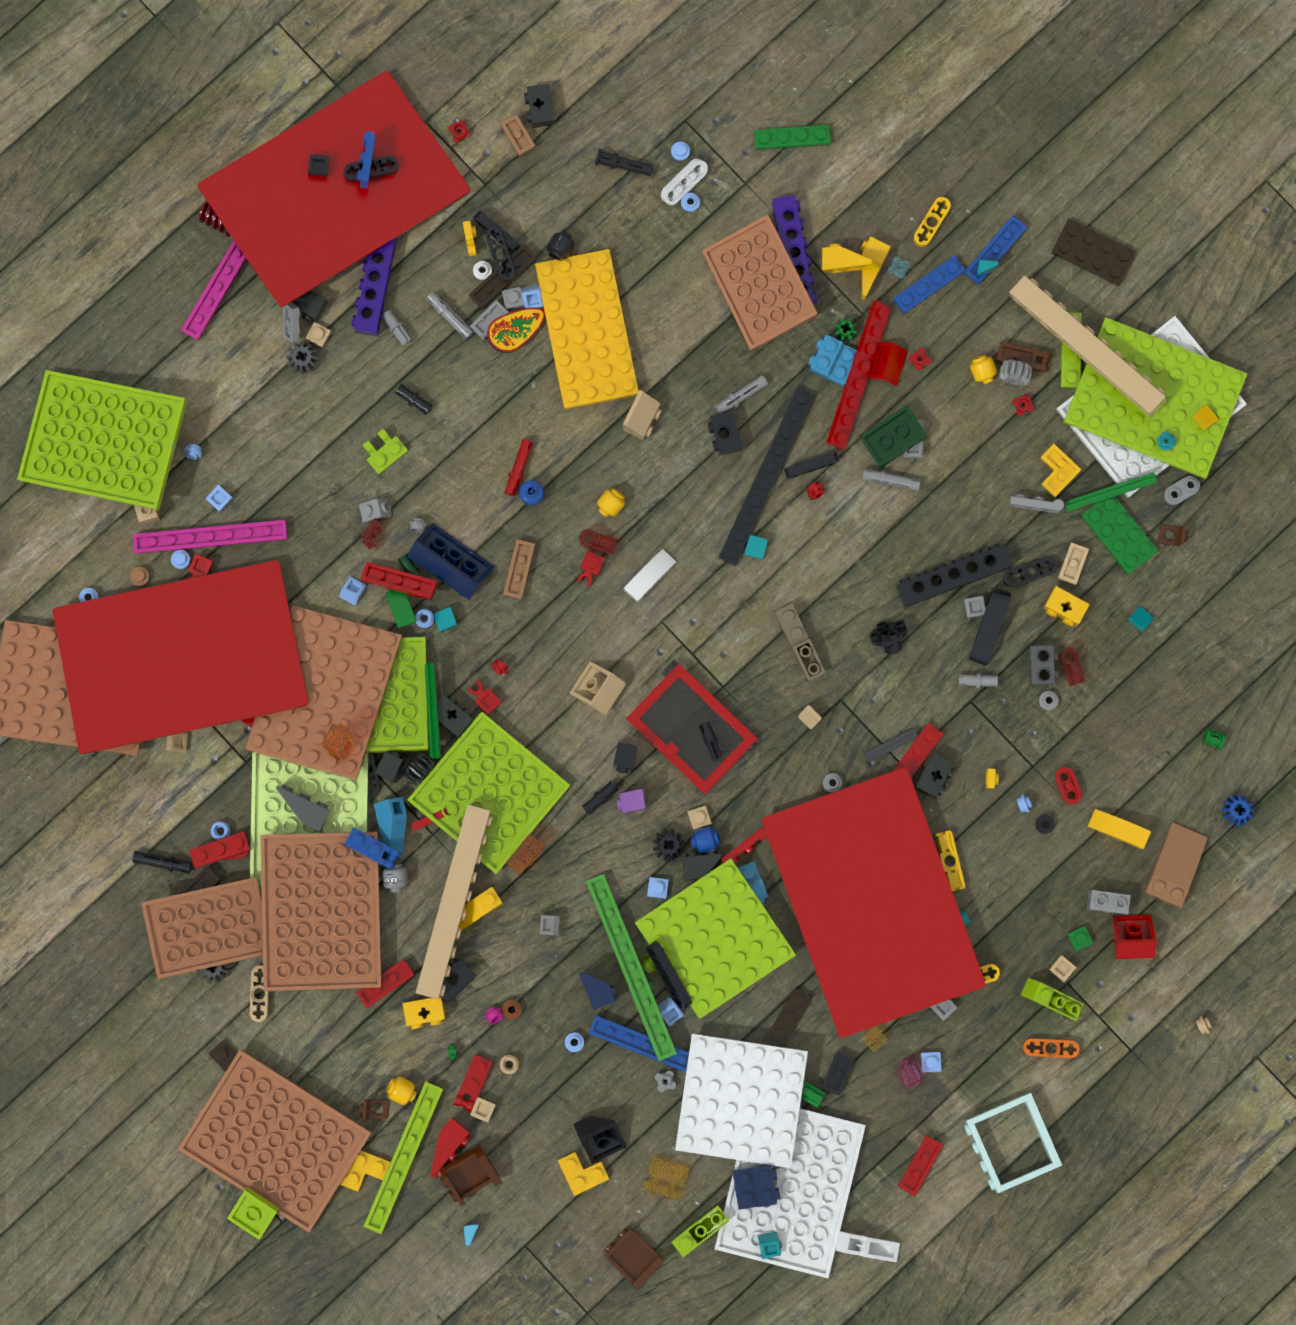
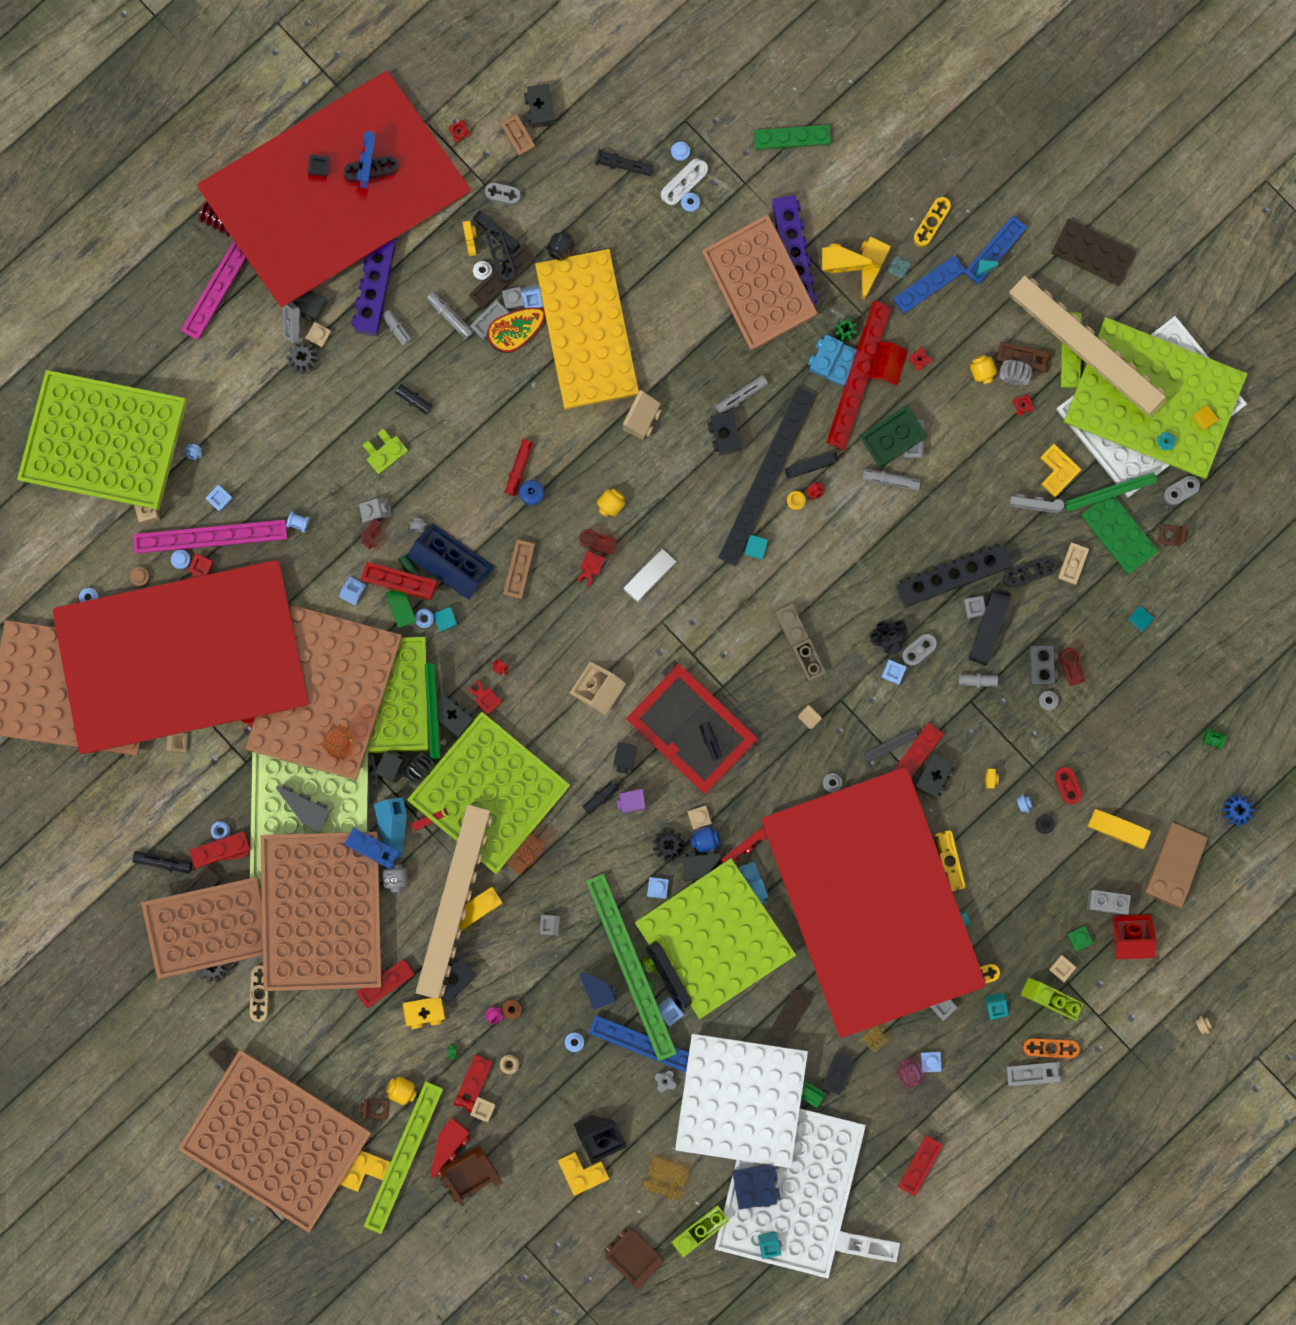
(253, 1213): lime plate -> none
(298, 522): none -> light blue bush
(469, 1232): medium azure slope -> none
(501, 198): none -> light grey beam
(796, 500): none -> yellow plate
(893, 672): none -> light blue plate
(919, 650): none -> light grey plate
(978, 1146): light aqua window -> none
(996, 1006): none -> teal slope
(1033, 1074): none -> light grey plate
(1075, 605): yellow brick -> none

